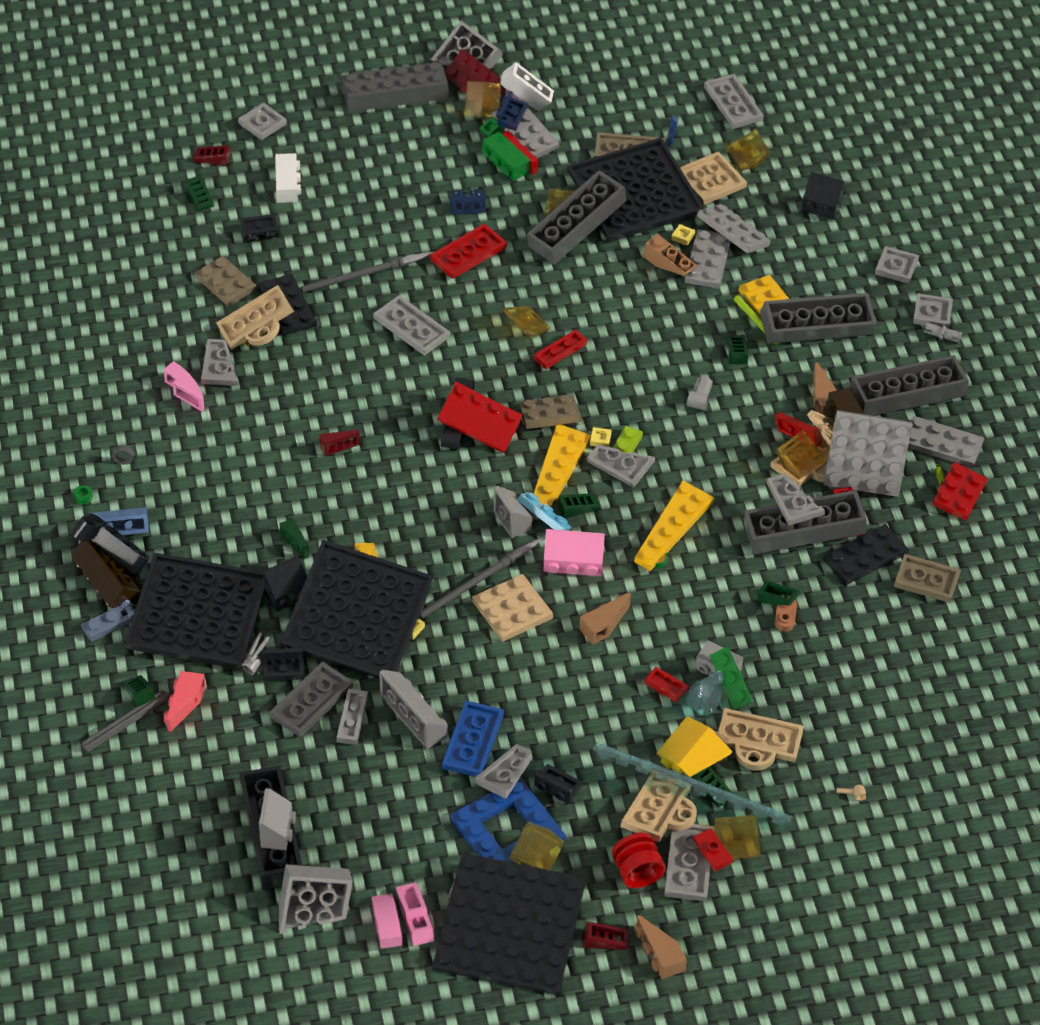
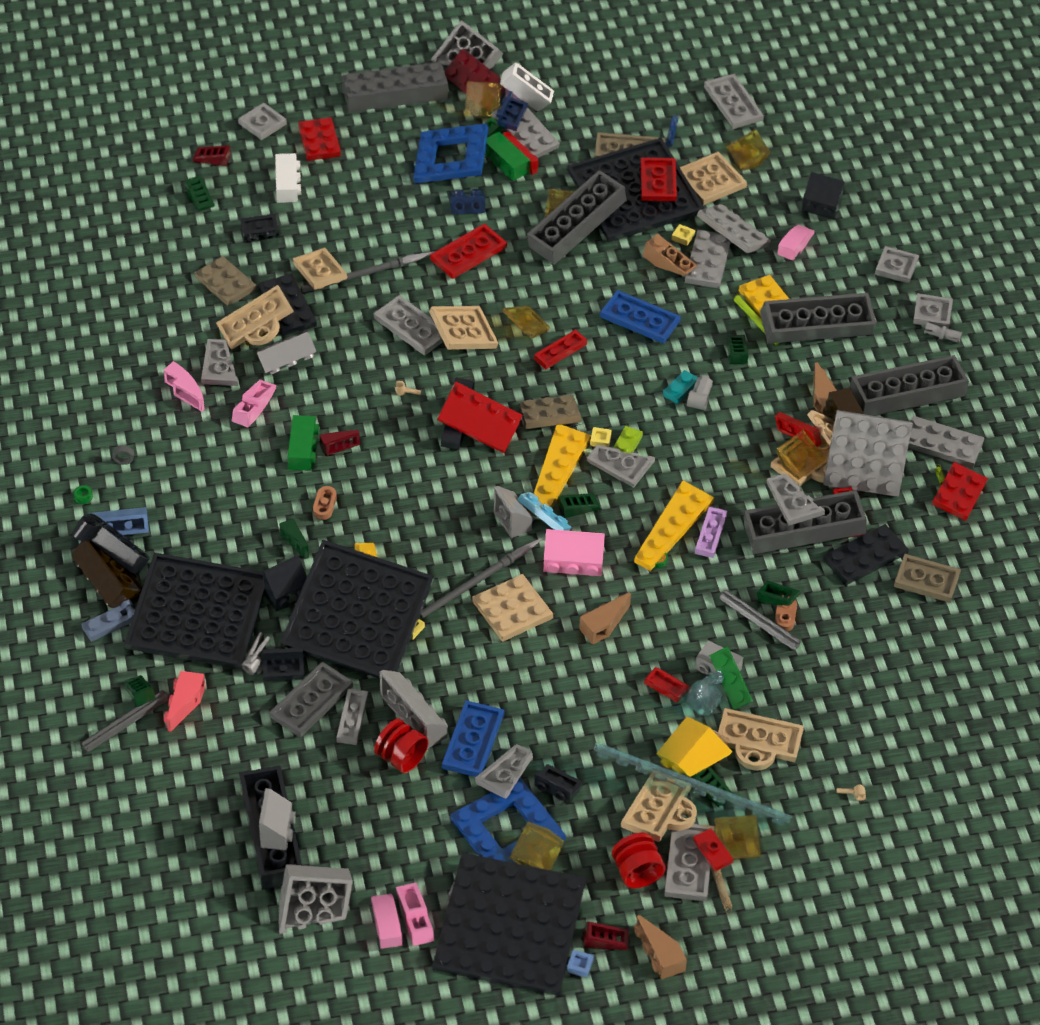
(253, 403): none -> bright pink slope
(286, 352): none -> light grey wedge
(302, 443): none -> green brick
(319, 139): none -> red plate
(319, 268): none -> tan plate
(324, 503): none -> nougat plate
(401, 389): none -> tan hand
(401, 745): none -> red wheel
(425, 166): none -> blue plate
(463, 327): none -> tan plate
(580, 963): none -> medium blue plate
(640, 316): none -> blue plate
(658, 179): none -> red plate
(680, 387): none -> teal plate
(711, 532): none -> lavender plate
(724, 898): none -> tan piece
(760, 619): none -> dark grey axle
(794, 242): none -> bright pink slope

